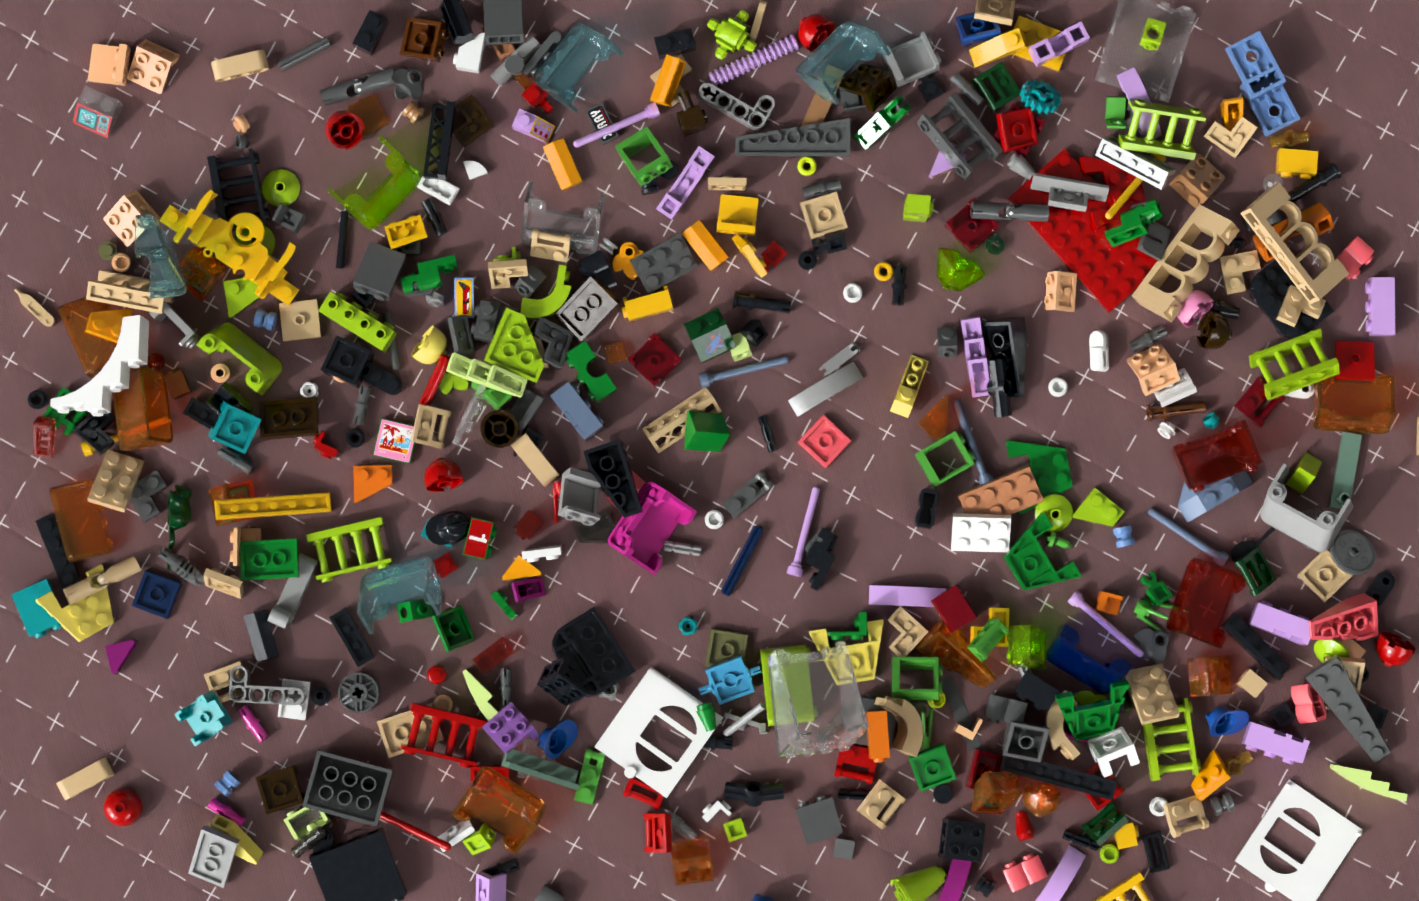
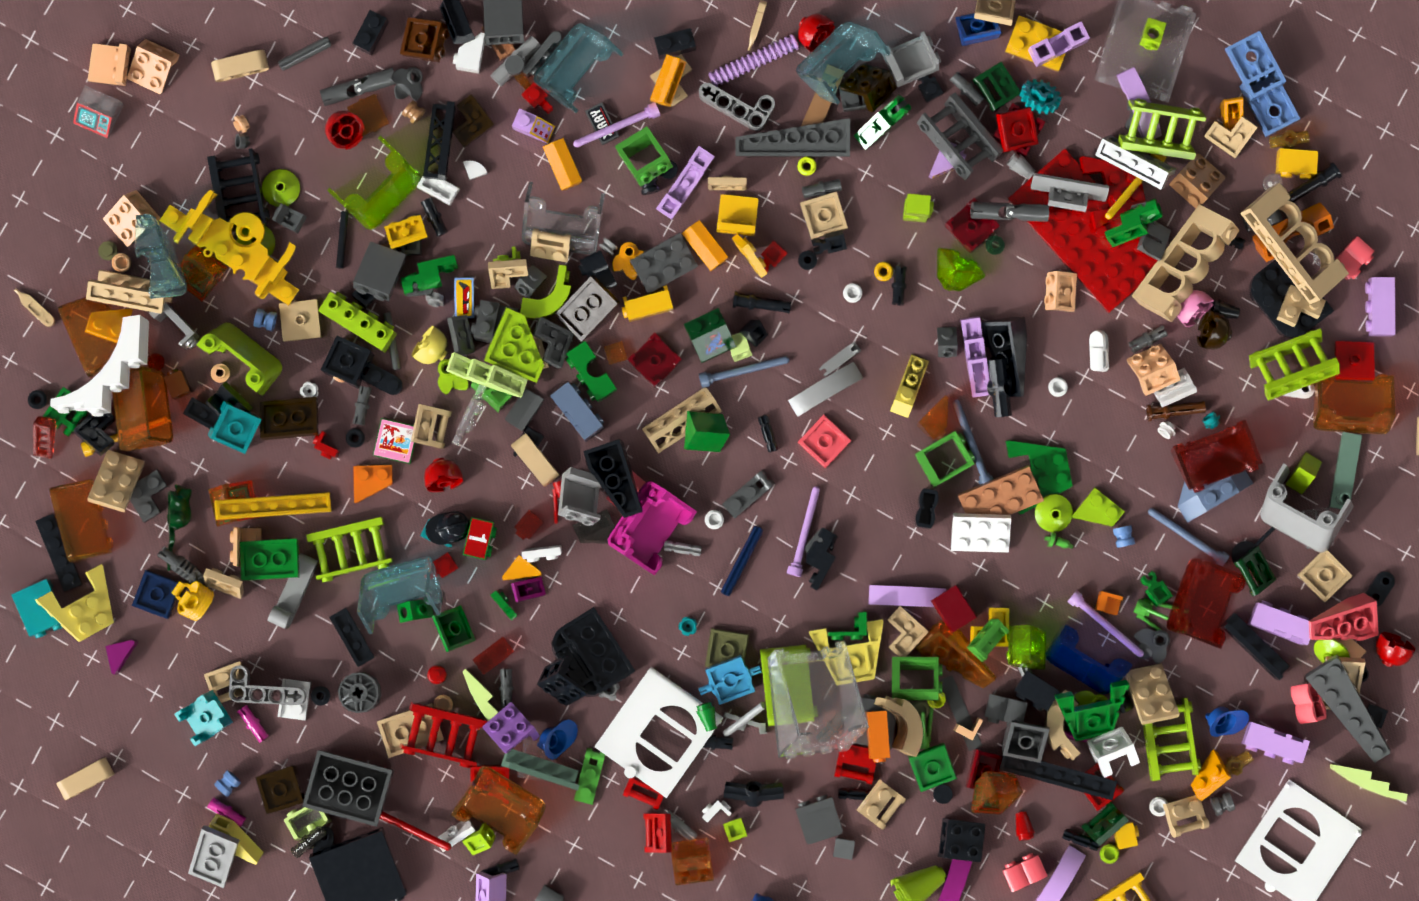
(114, 574): tan piece -> none
(123, 807): red cylinder -> none
(193, 603): none -> yellow piece
(235, 460): dark grey axle -> none
(239, 295): lime wing -> none
(261, 636): black piece -> none
(435, 380): red axle -> none
(499, 428): dark brown cylinder -> none
(692, 118): dark brown brick -> none
(732, 35): lime piece -> none
(985, 885): black wheel -> none
(999, 47): yellow slope -> none
(1030, 562): green wing -> none
(1041, 799): clear orange cylinder -> none
(1115, 112): bright green bracket -> none
(1162, 848): black tile -> none
(1209, 676): clear orange slope -> none
(1233, 267): tan plate -> none
(1251, 683): tan panel -> none
(1252, 400): dark red plate -> none
(1282, 715): black plate -> none
(1353, 552): dark grey shield -> none

